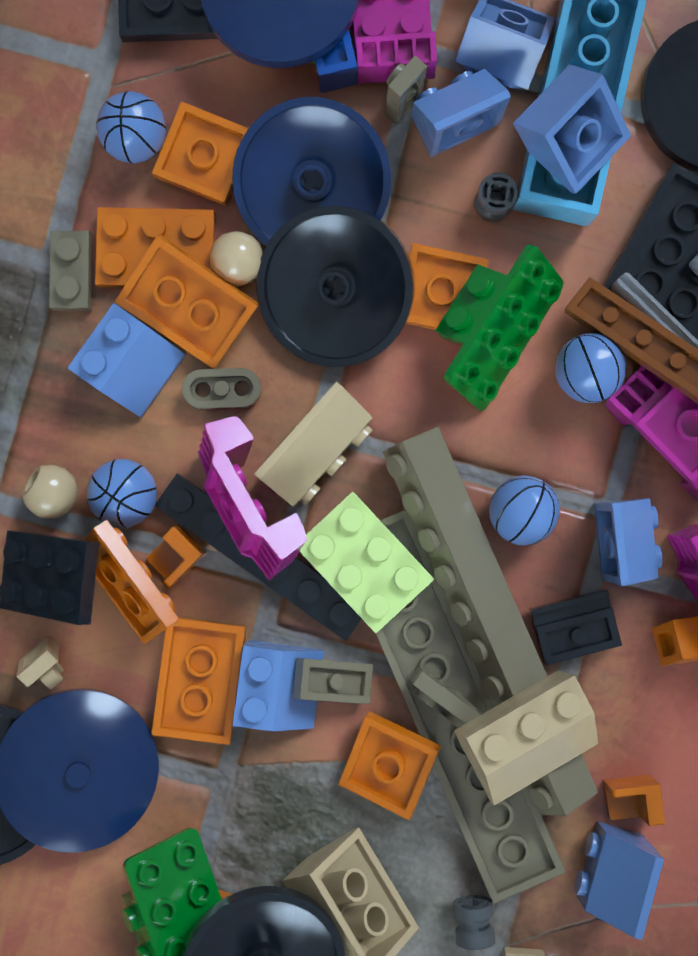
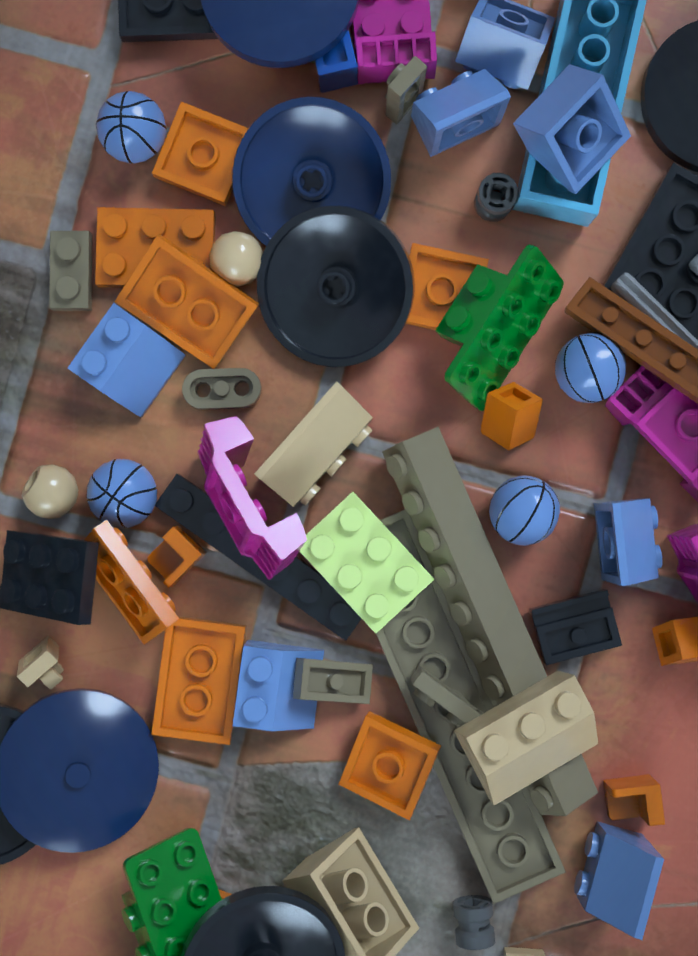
(511, 415): none -> orange panel

